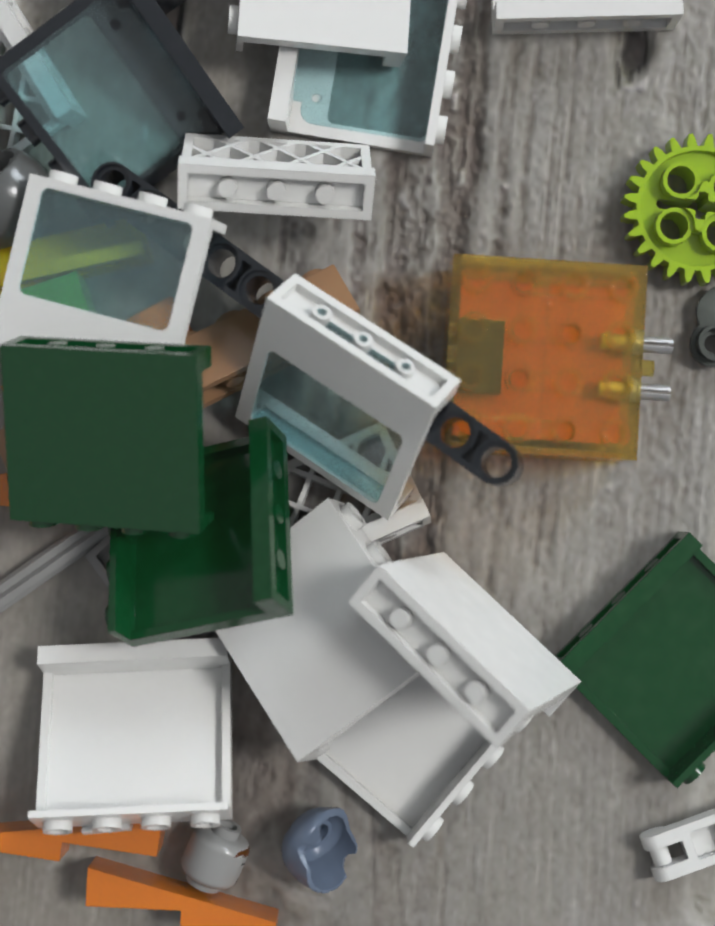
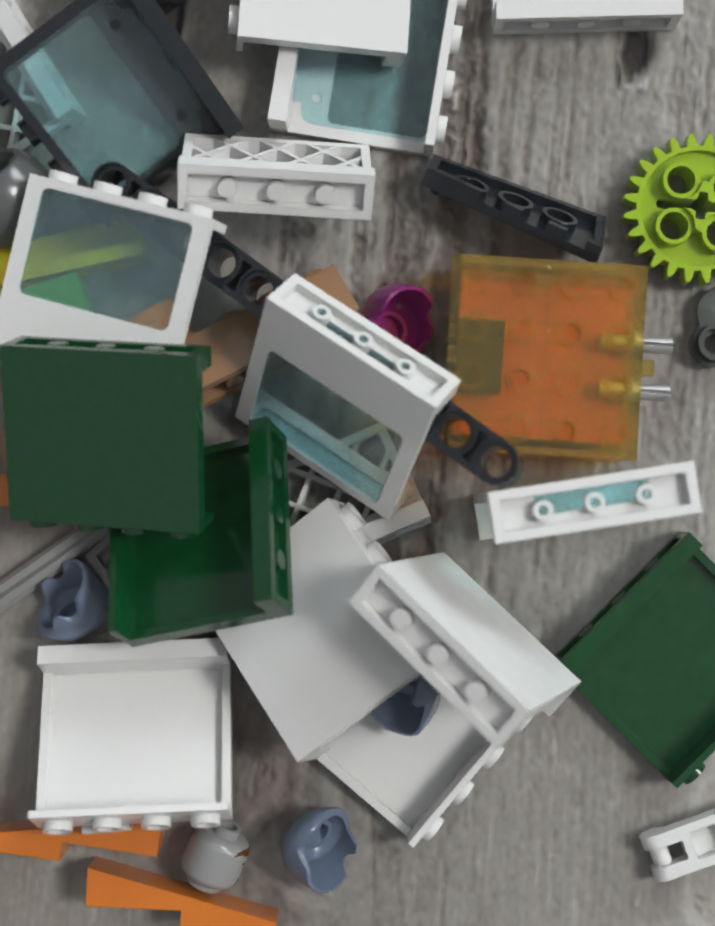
(72, 603): none -> sand blue hair
(402, 313): none -> magenta hair
(409, 708): none -> sand blue hair
(530, 211): none -> black wing
(587, 503): none -> white panel

